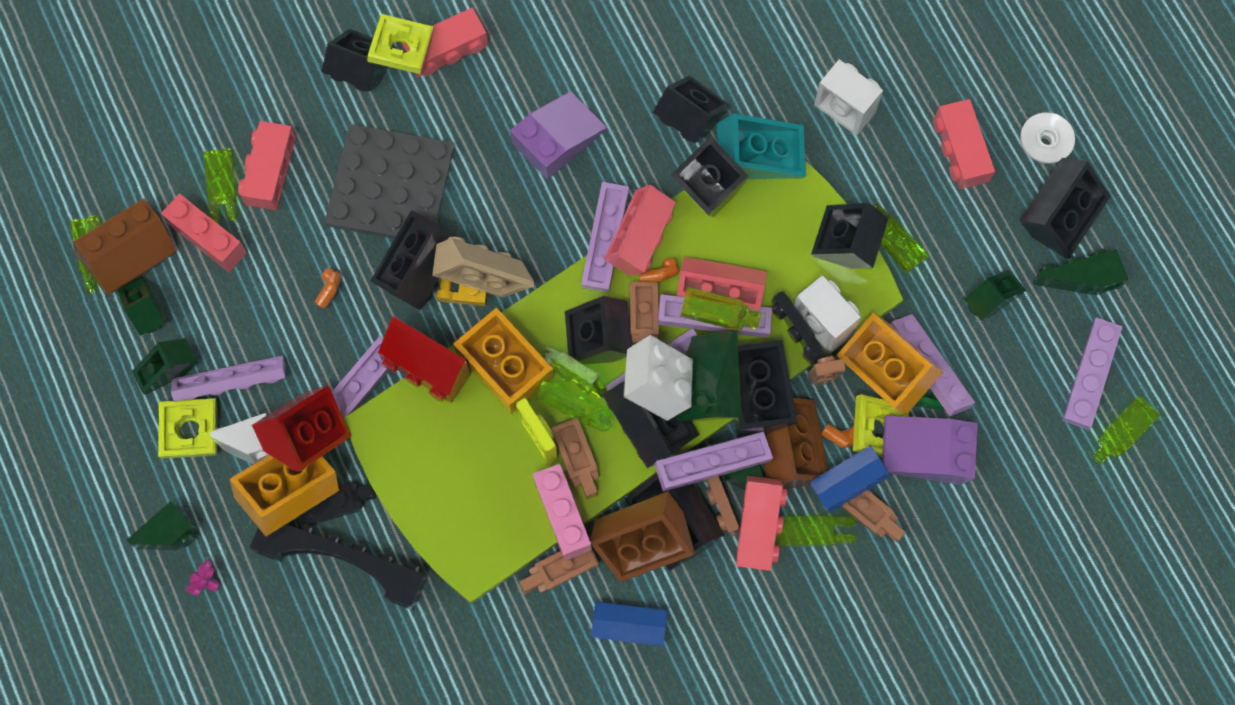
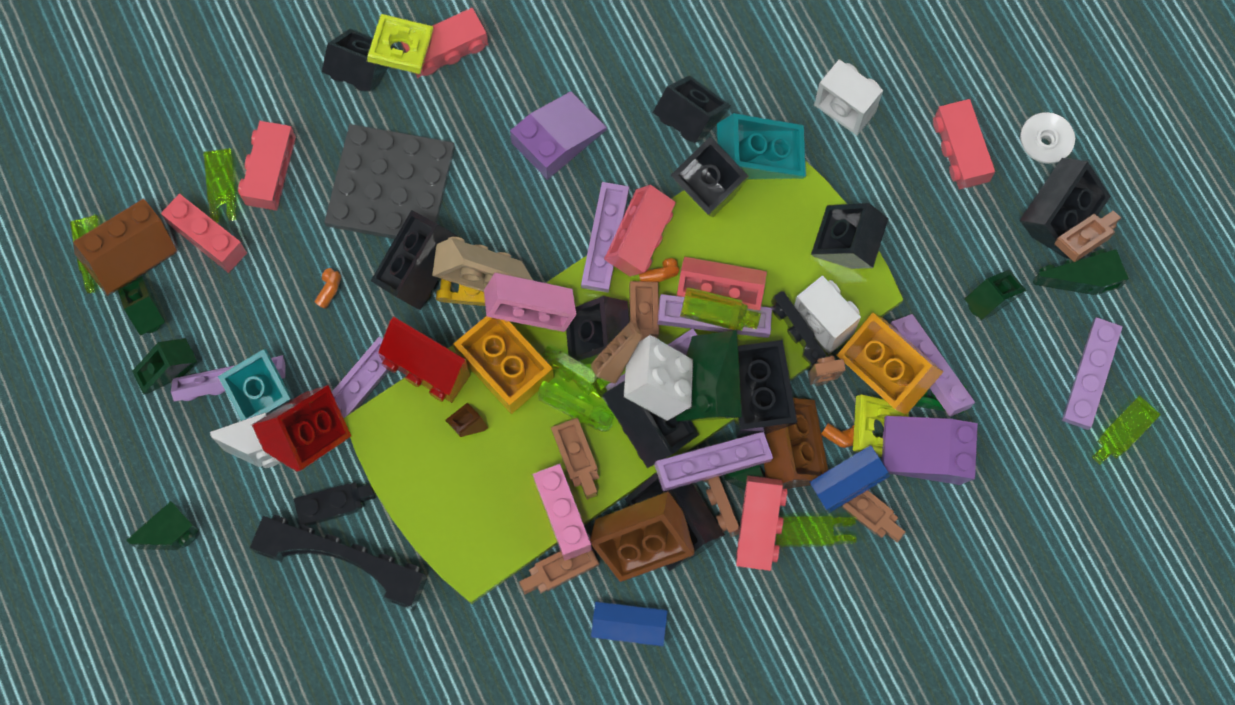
(172, 417): neon yellow piece -> none
(202, 579): dark pink plant -> none
(255, 386): none -> teal slope
(277, 494): light orange brick -> none
(466, 421): none -> reddish brown slope
(529, 302): none -> bright pink brick
(537, 430): neon yellow piece -> none
(615, 356): none -> medium nougat slope
(900, 244): clear neon green hinge -> none
(1087, 235): none -> nougat hinge

